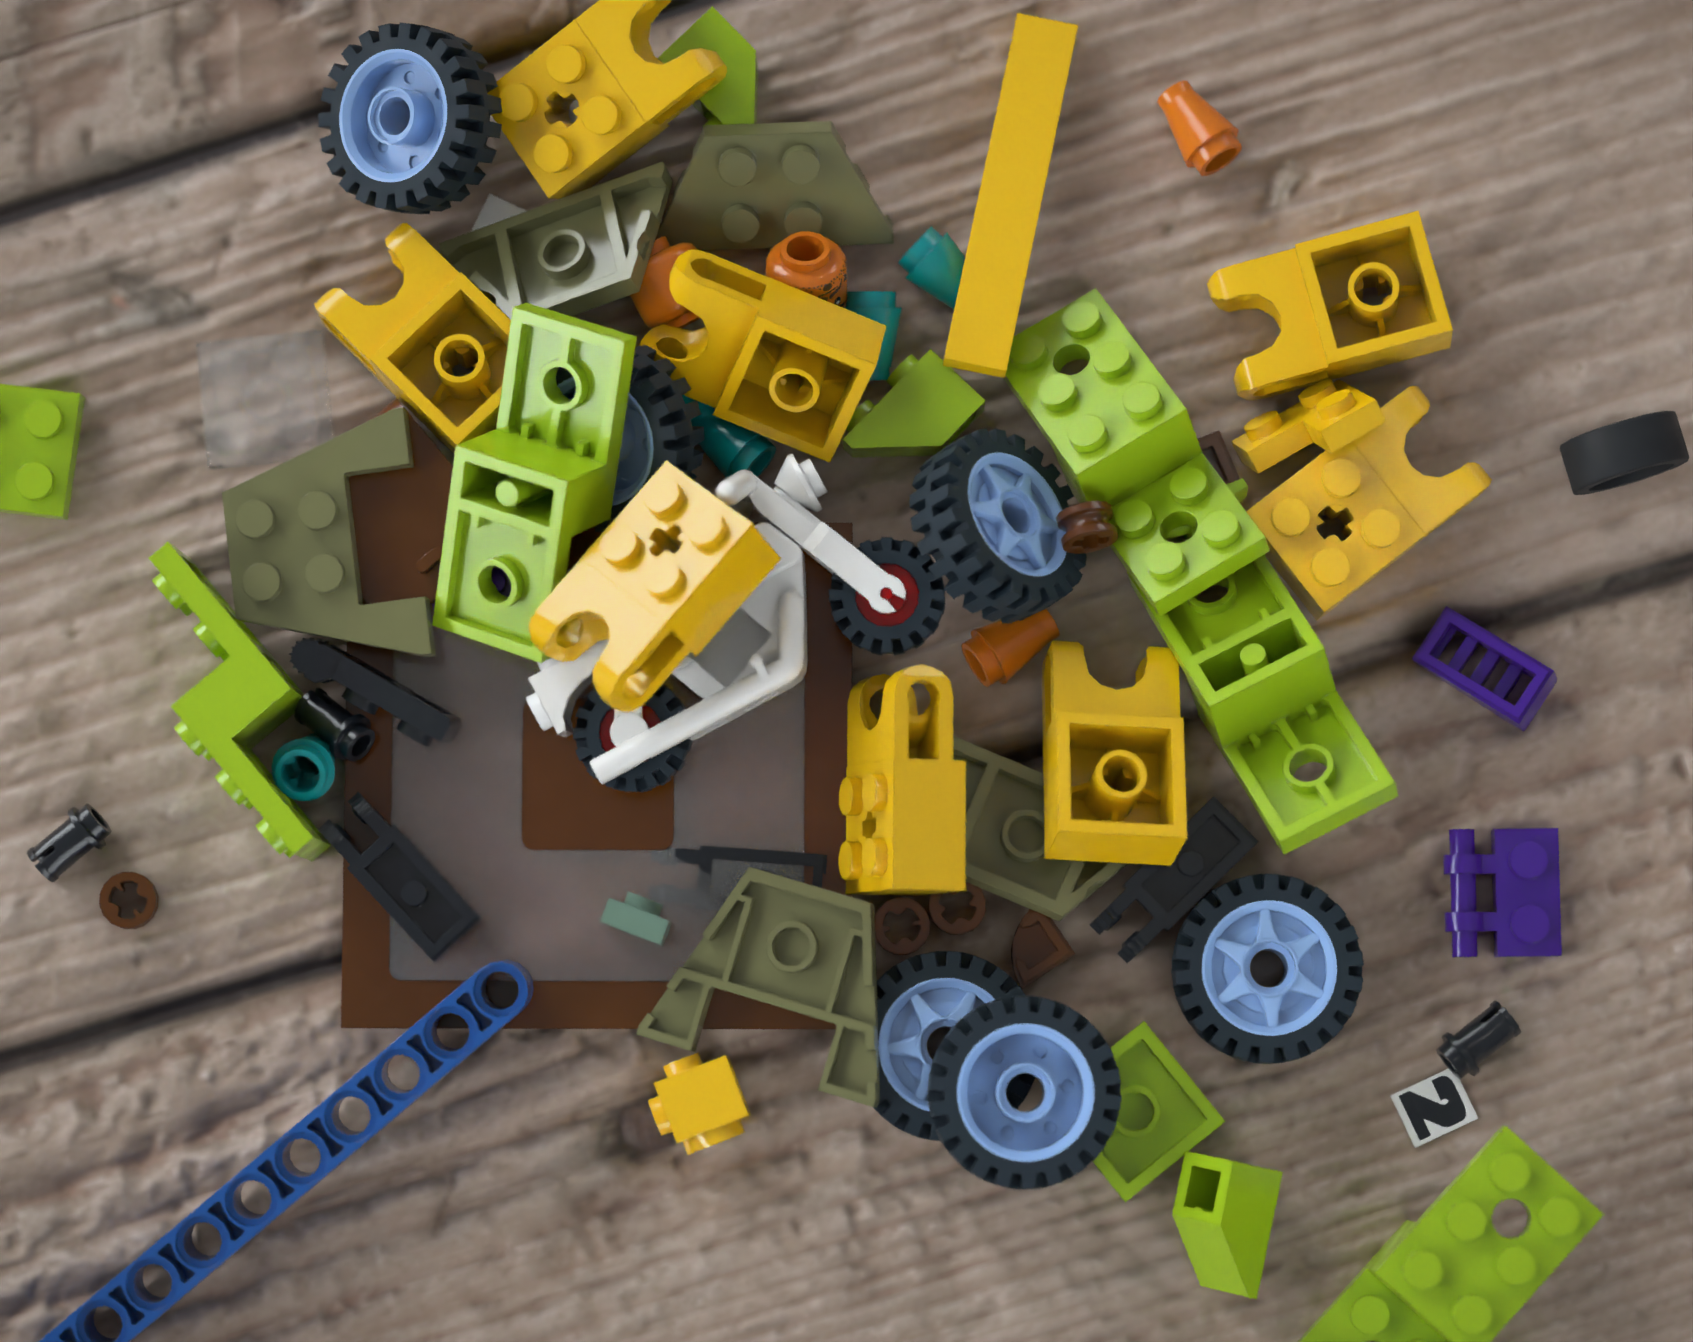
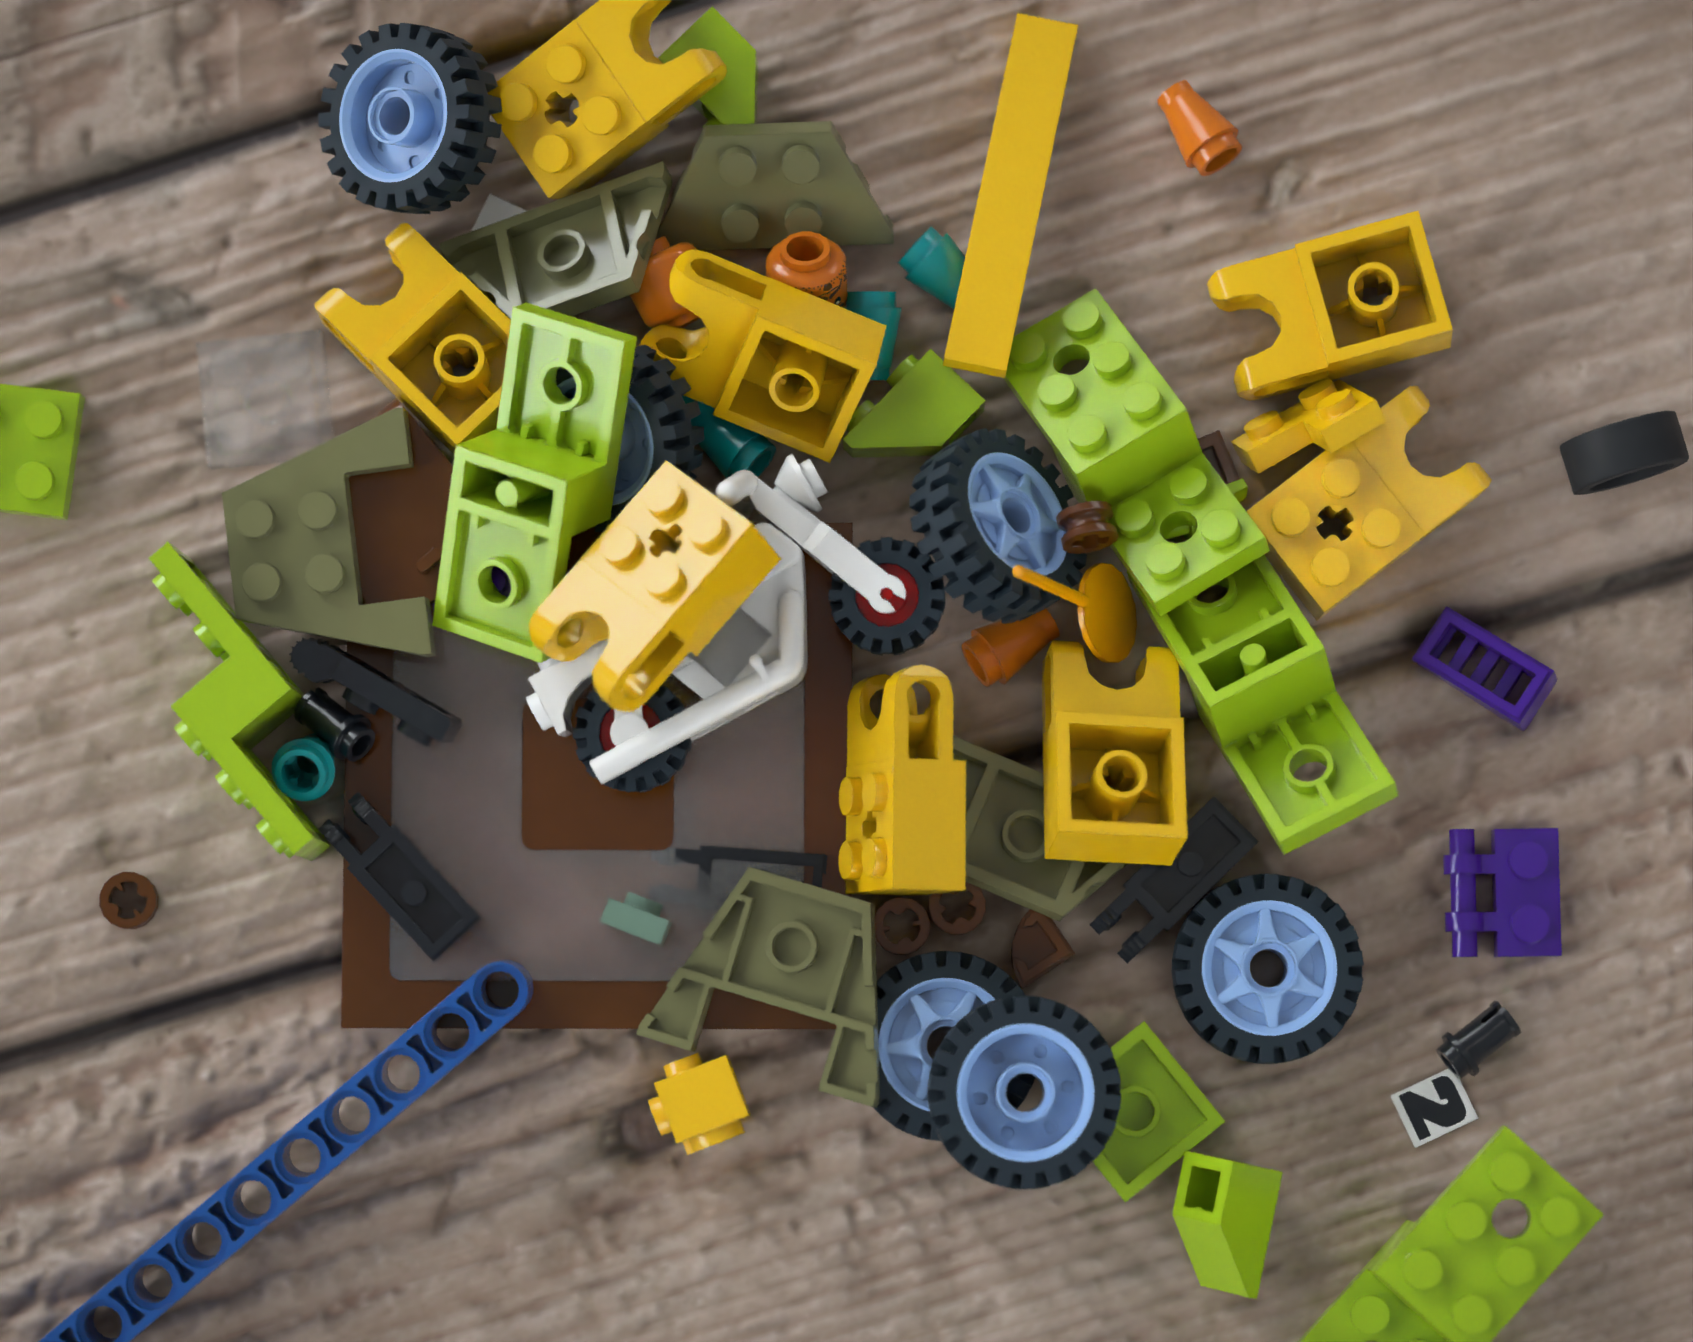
(70, 842): black pin -> none
(1103, 608): none -> light orange piece

